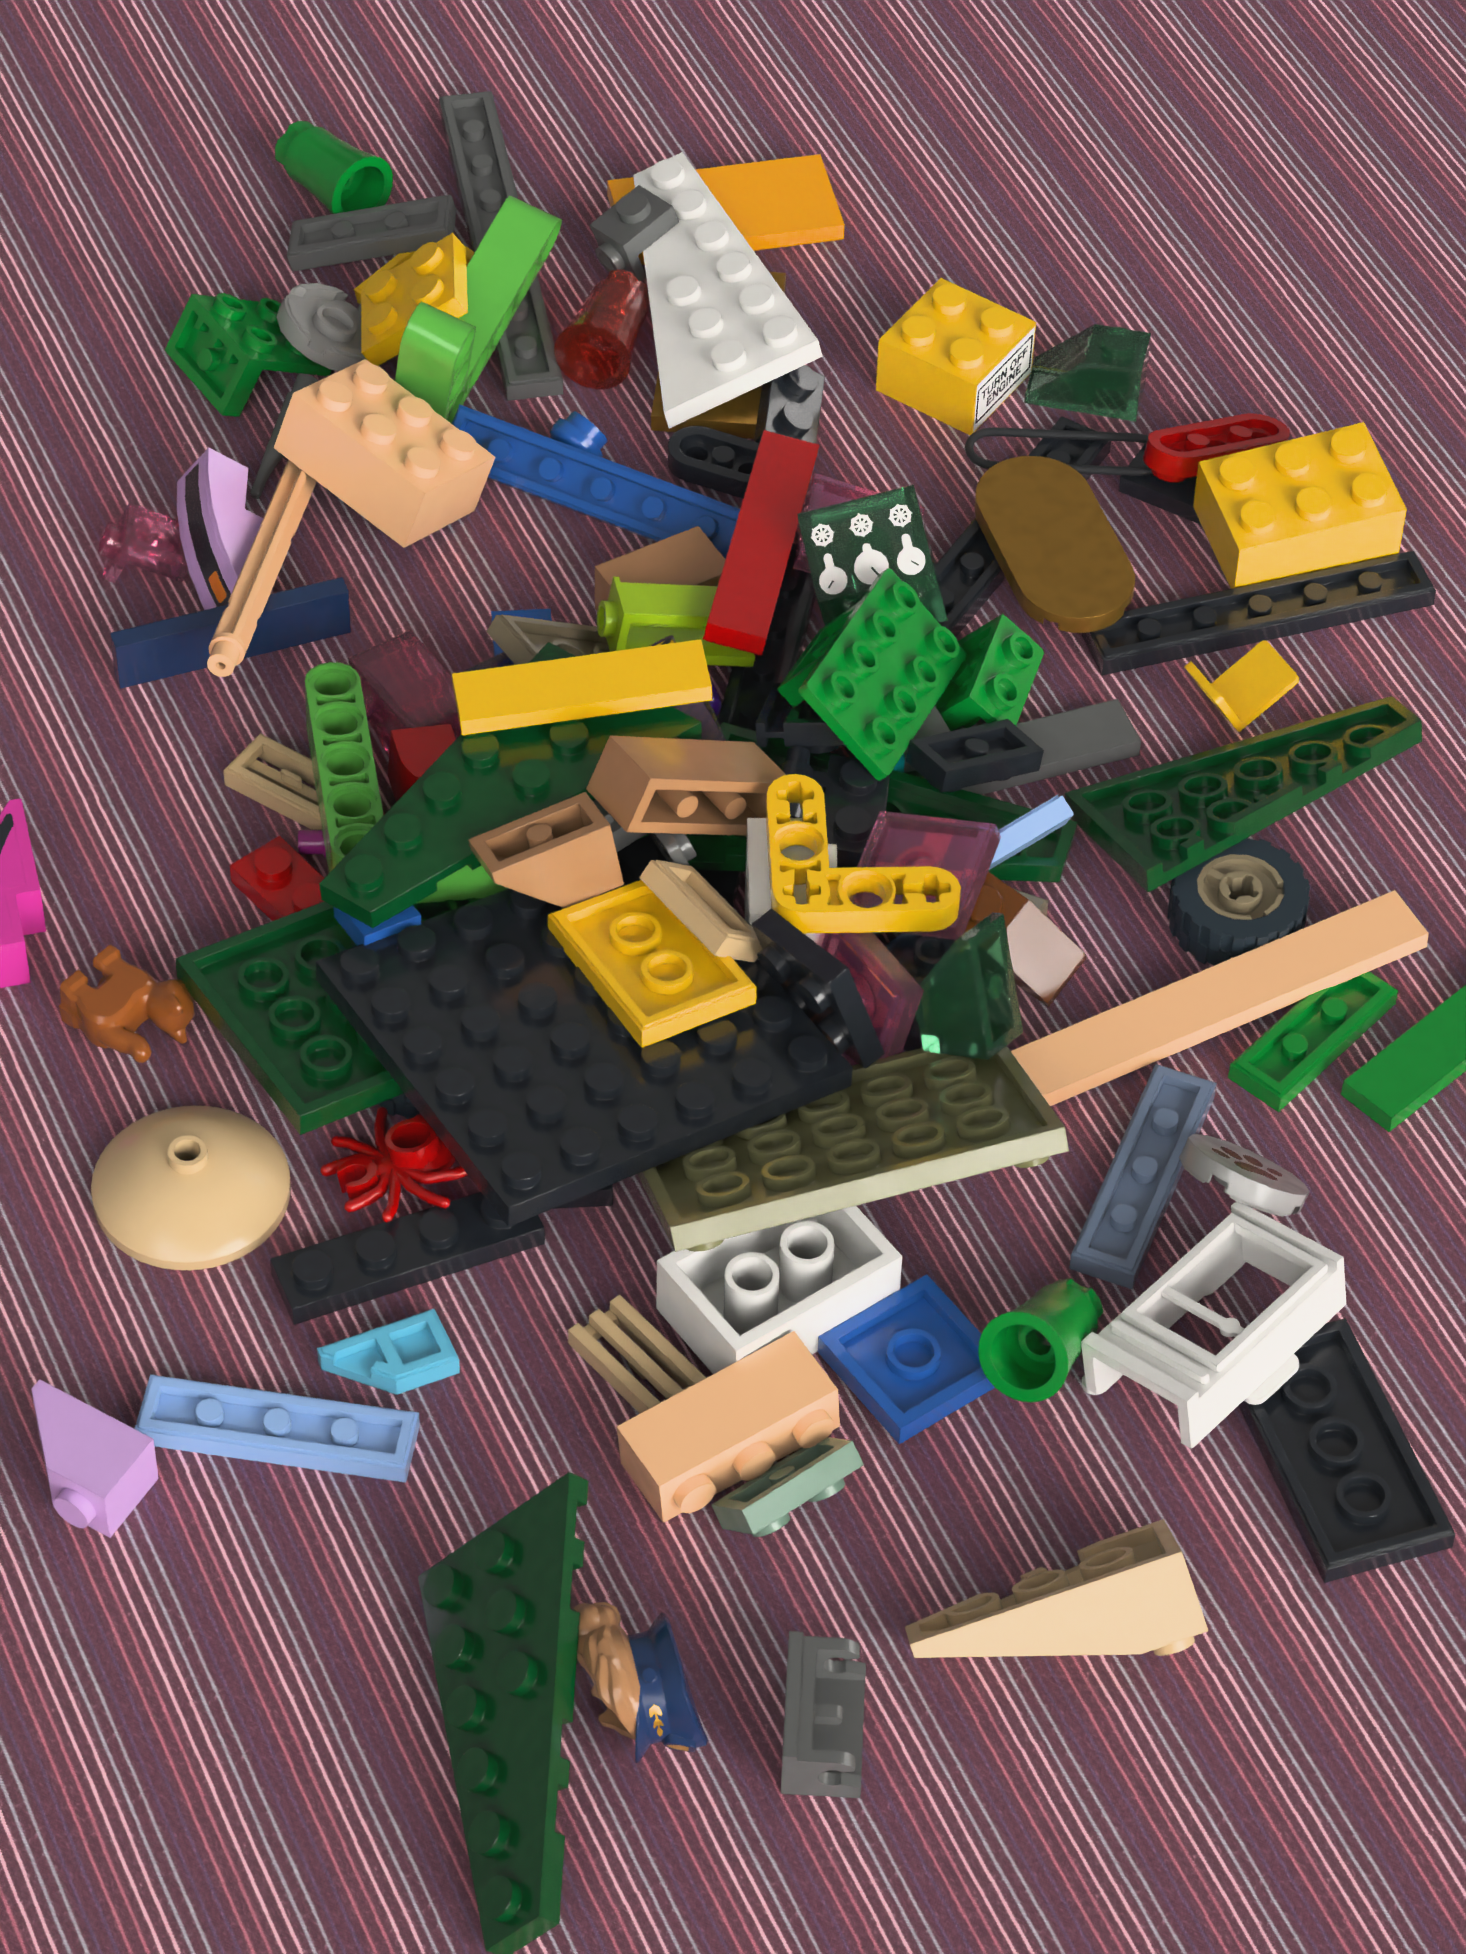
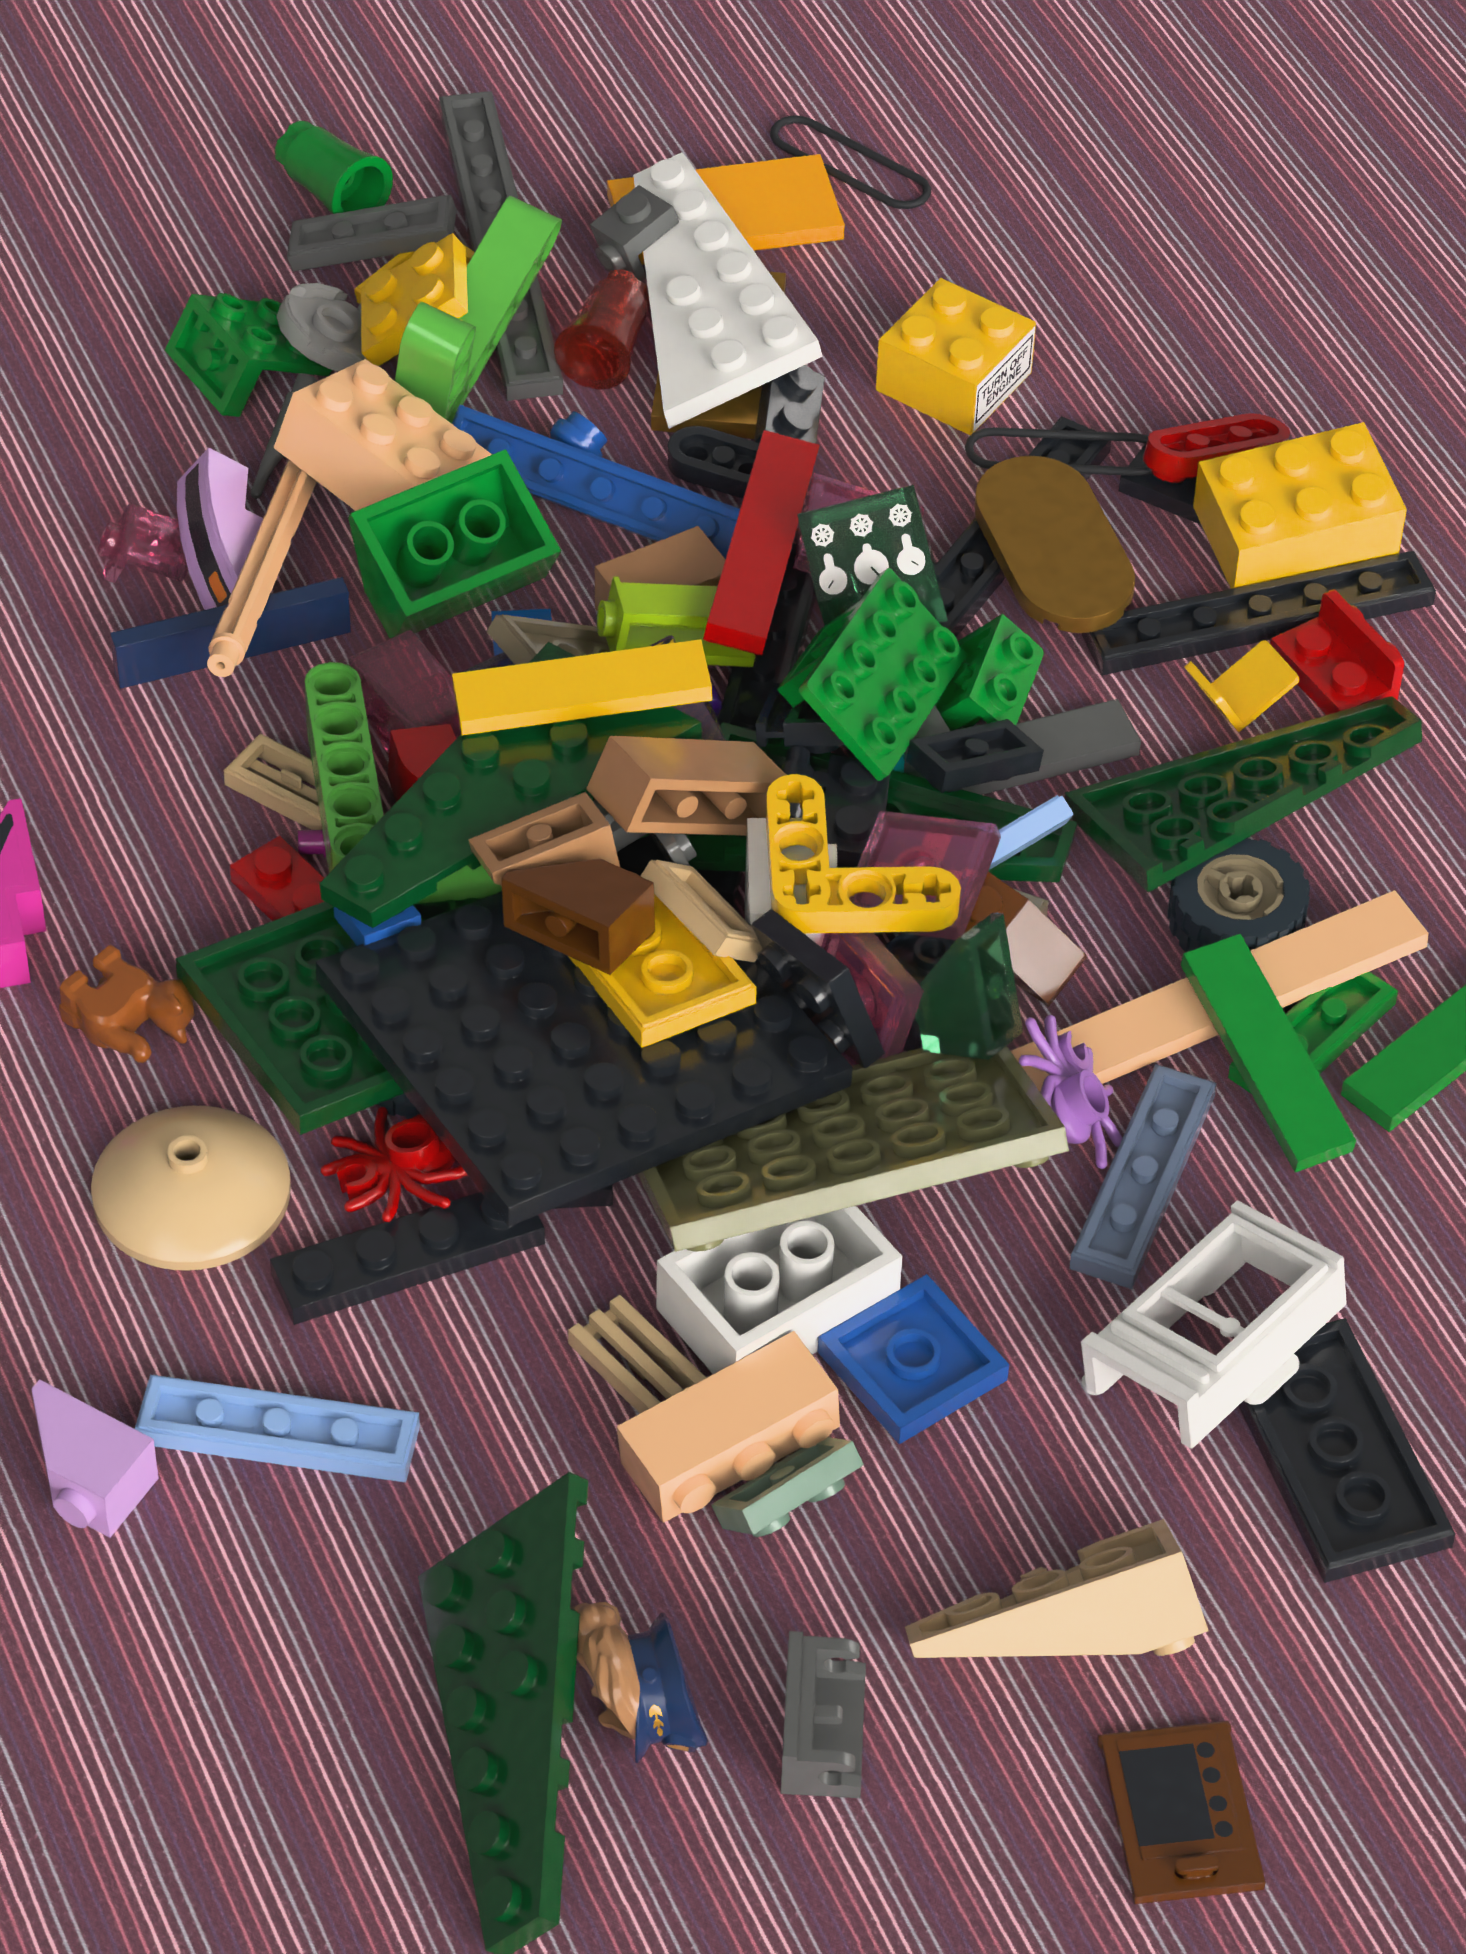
(394, 1355): medium azure tile -> none
(451, 545): none -> green slope
(581, 910): none -> reddish brown slope
(859, 148): none -> black piece
(1037, 1343): green plant -> none
(1072, 1087): none -> medium lavender animal
(1093, 373): clear green slope -> none
(1181, 1812): none -> reddish brown container
(1245, 1175): light grey tile -> none
(1268, 1053): none -> green tile
(1341, 657): none -> red bracket

